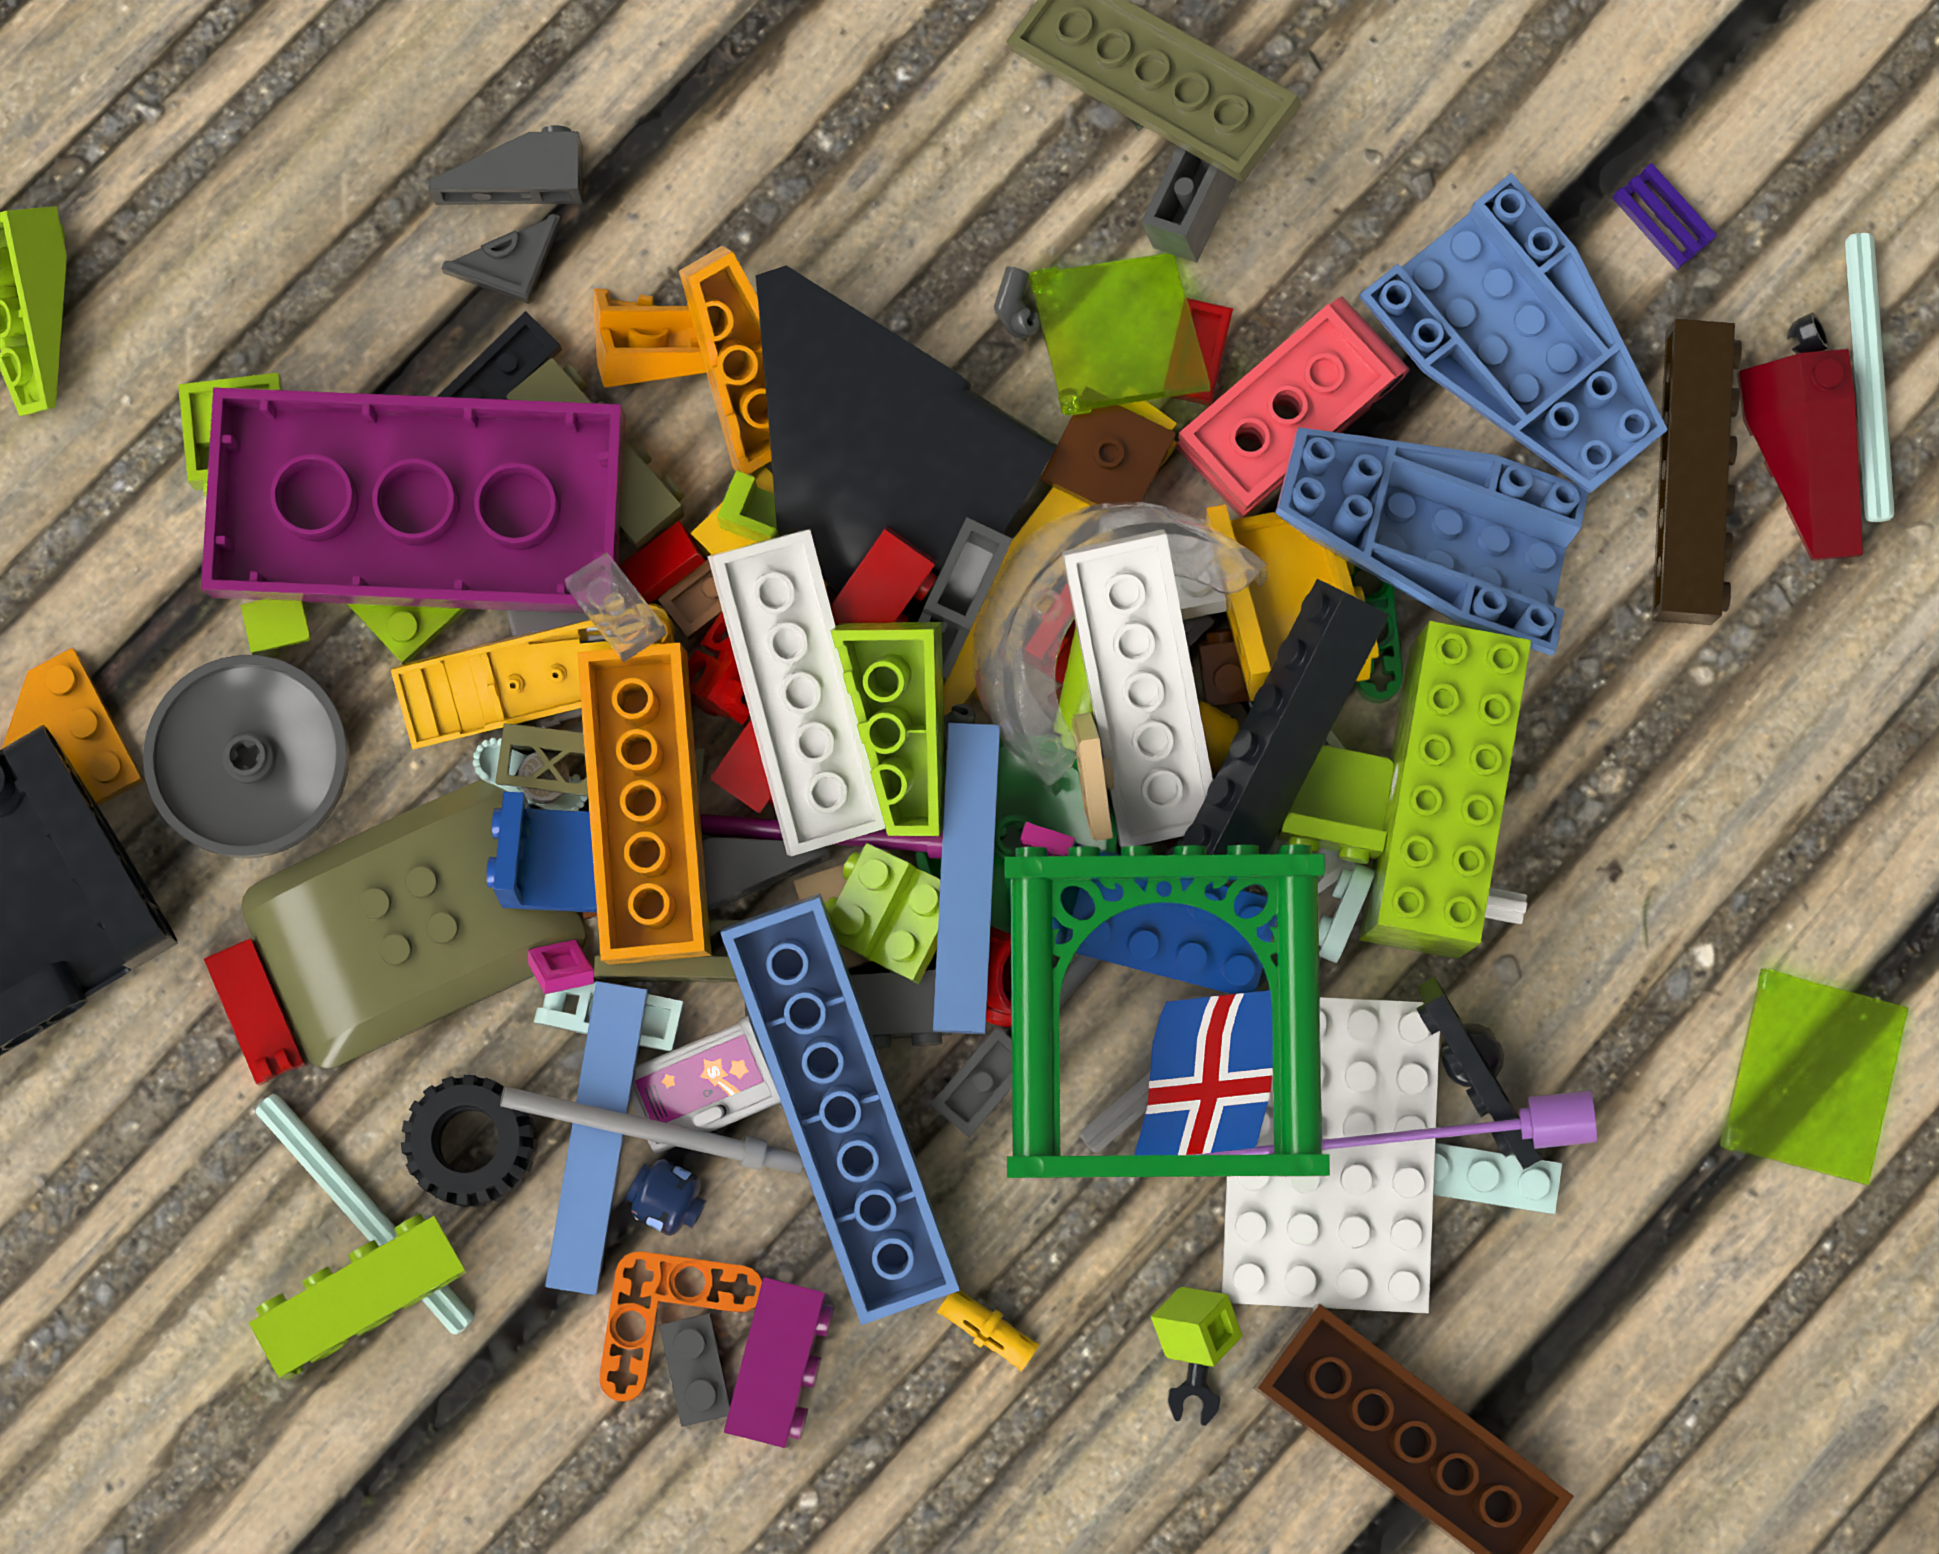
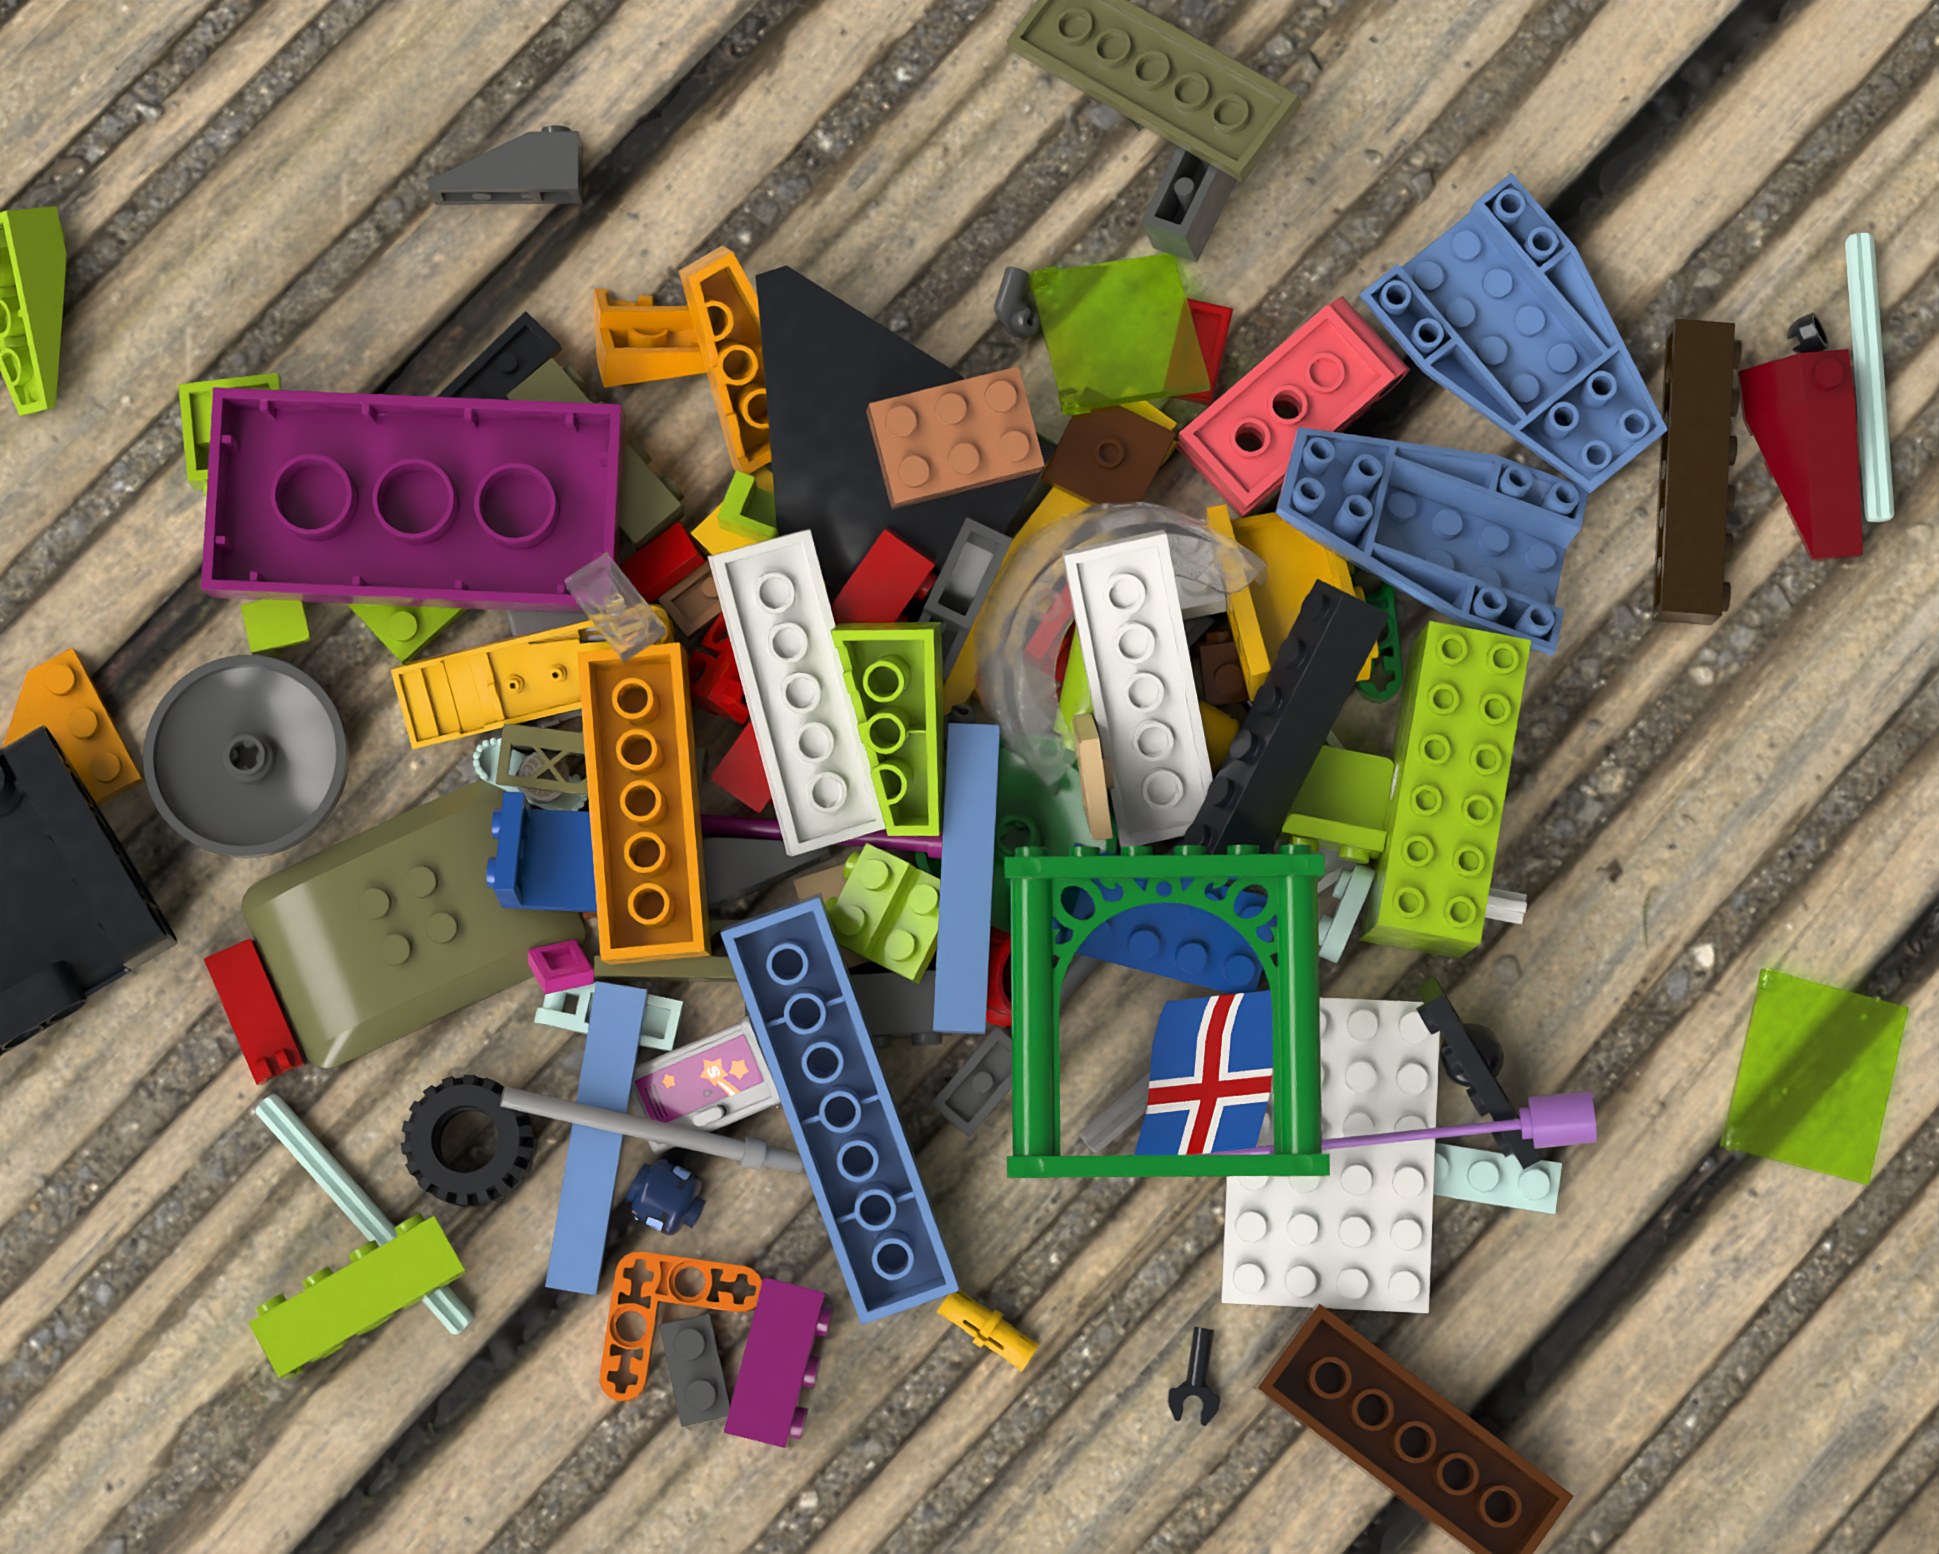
(509, 262): dark grey tile -> none
(955, 437): none -> nougat brick
(1055, 842): dark pink tile -> none
(1196, 1326): lime panel -> none
(1677, 204): dark purple tile -> none

